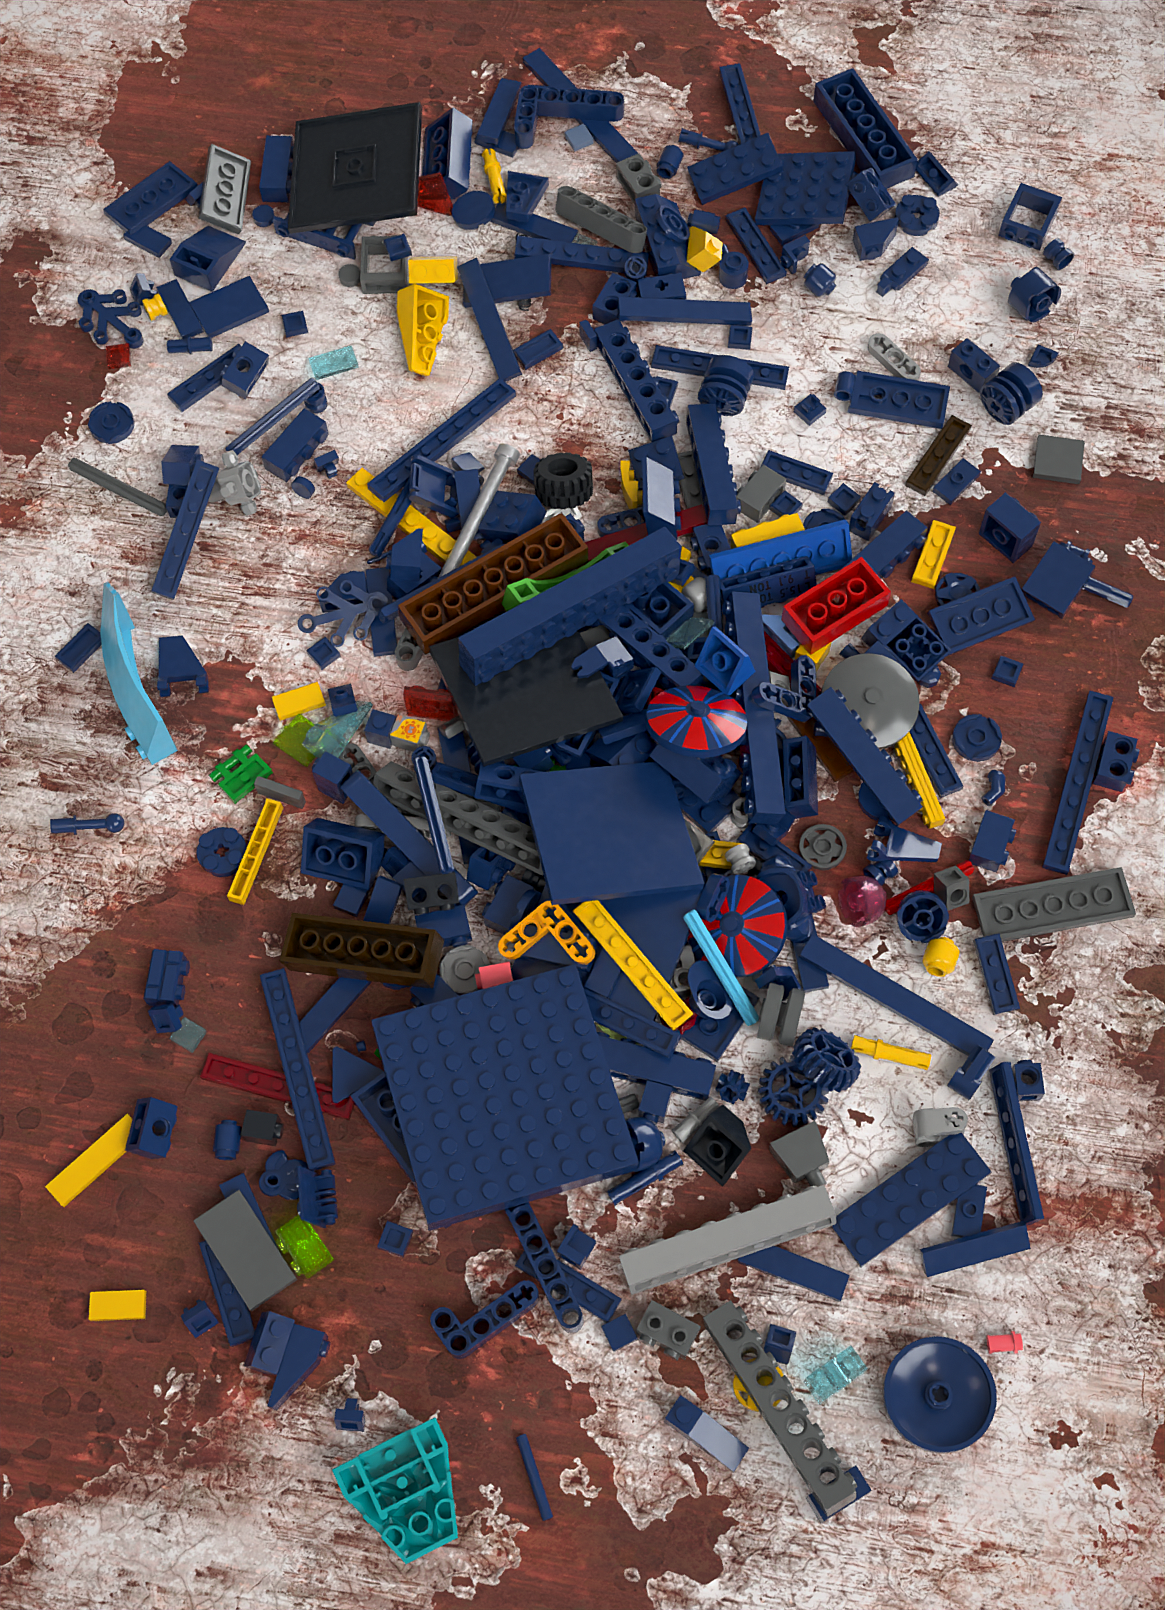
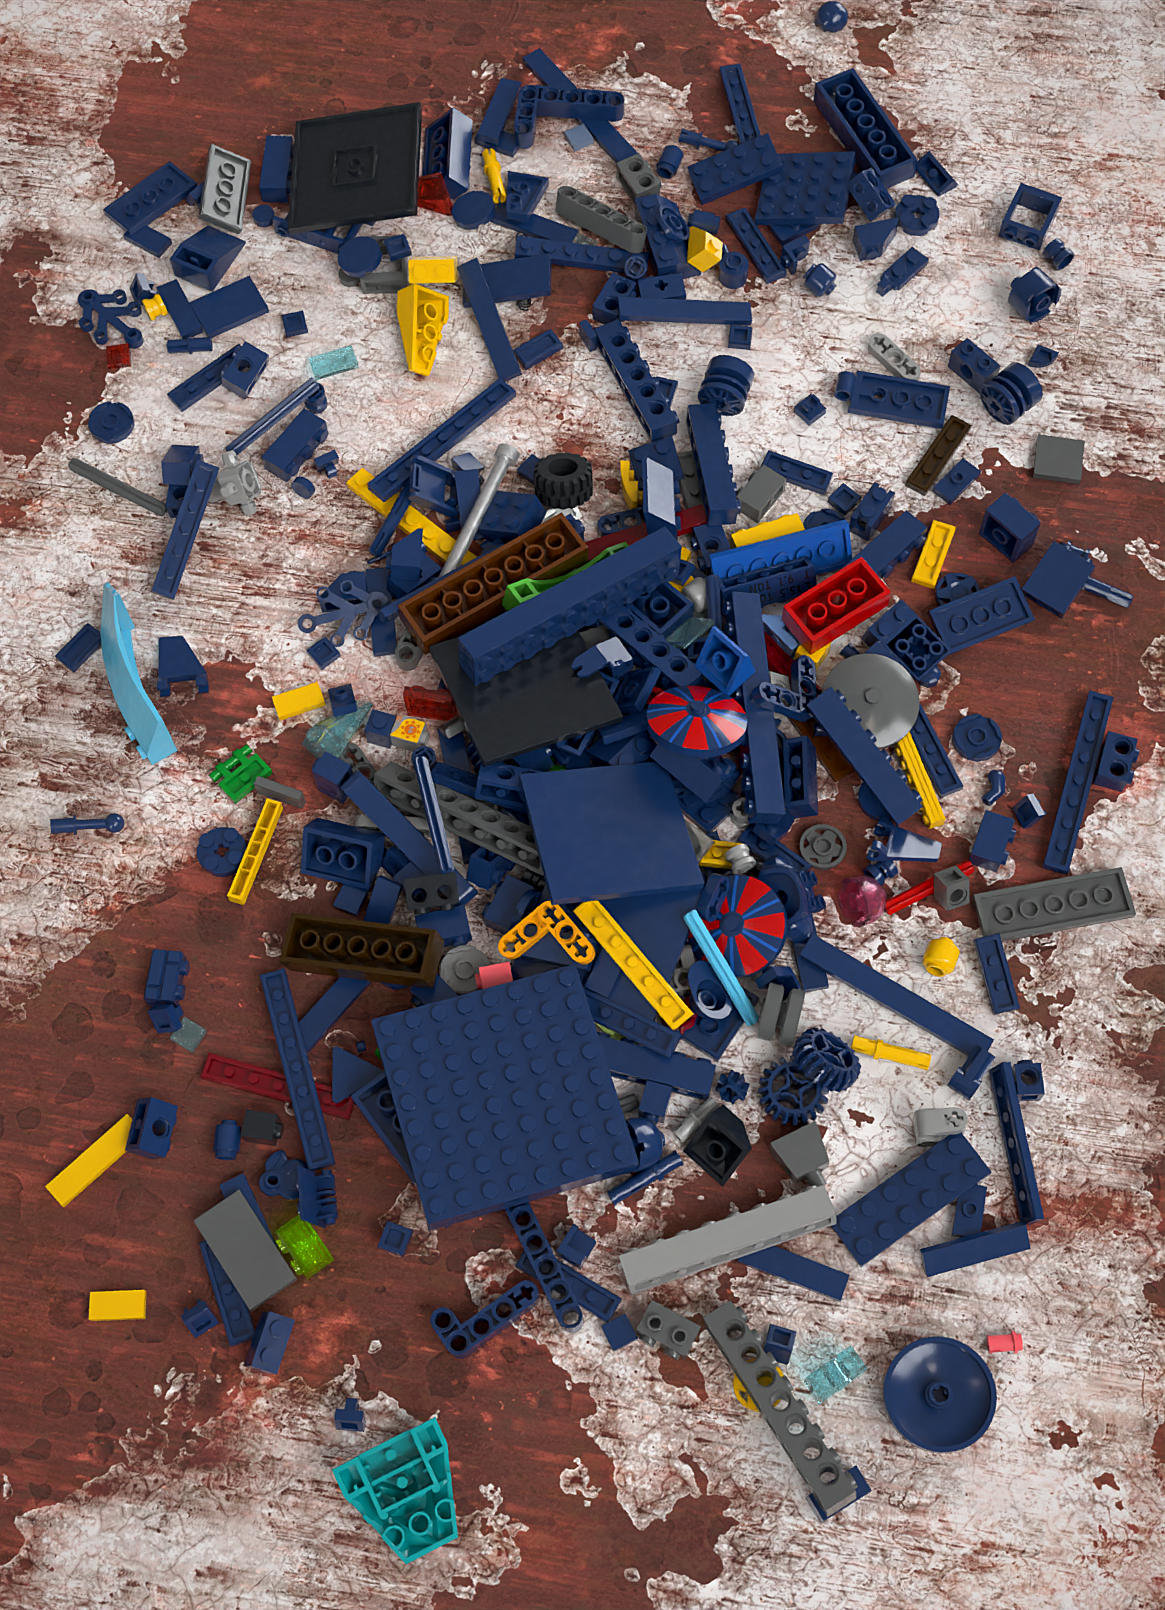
(292, 738): clear neon green piece -> none
(299, 1360): dark blue slope -> none
(359, 256): none -> dark blue tile
(534, 1477): dark blue bar -> none
(696, 363): dark blue tile -> none
(706, 1433): slope -> none
(785, 505): dark blue tile -> none
(831, 16): none -> dark blue hair
(922, 916): dark blue cylinder -> none
(1007, 671): dark blue tile -> none
(1028, 811): none -> dark blue tile

